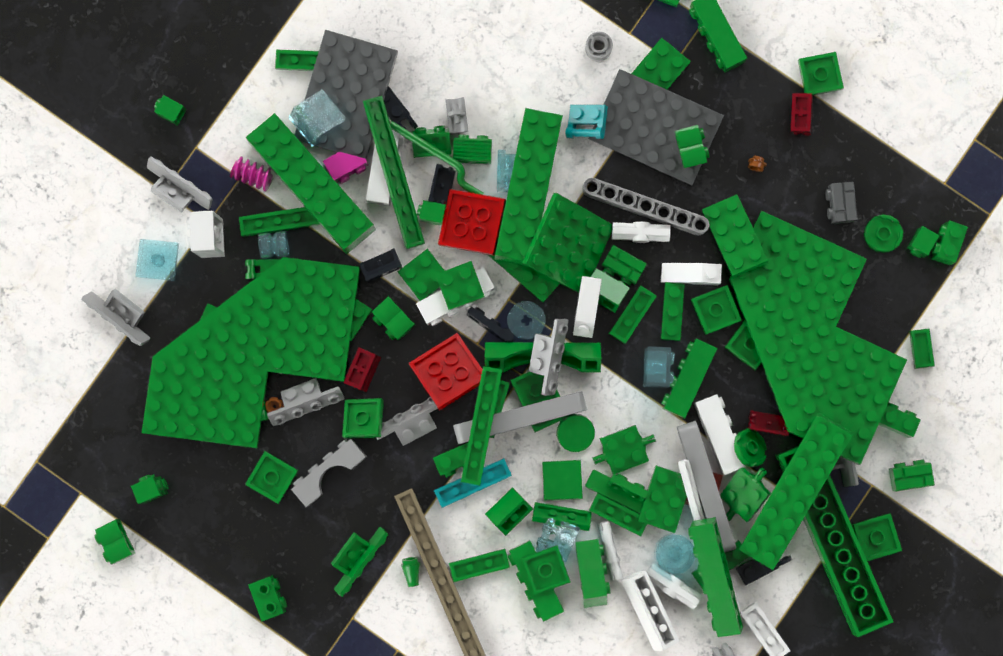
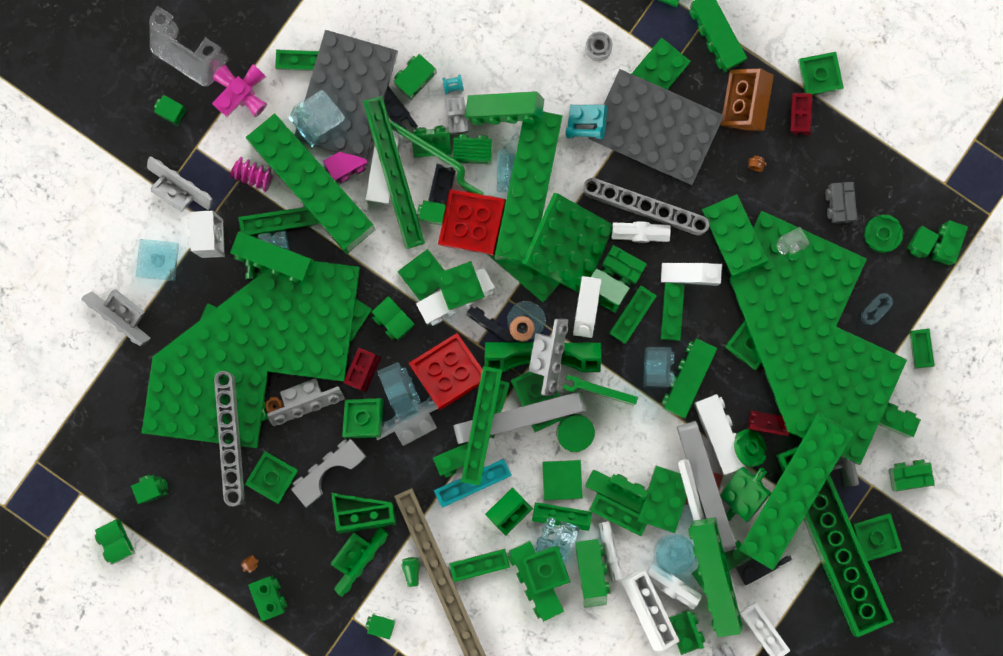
(194, 65): none -> clear windscreen
(223, 430): none -> light grey beam
(239, 91): none -> dark pink brick
(249, 564): none -> dark orange plate
(272, 257): none -> green brick
(361, 514): none -> green wedge
(380, 265): black hinge -> none
(380, 625): none -> green brick
(400, 390): none -> clear light blue brick
(414, 76): none -> green brick
(459, 86): none -> teal bush
(504, 108): none -> green brick
(528, 325): none -> nougat head
(599, 390): none -> green tile
(624, 449): green plate -> none
(686, 631): none -> green bracket
(691, 146): green brick -> none
(716, 309): green plate -> none
(747, 99): none -> dark orange slope
(792, 242): none -> clear brick
(880, 311): none -> clear light blue beam

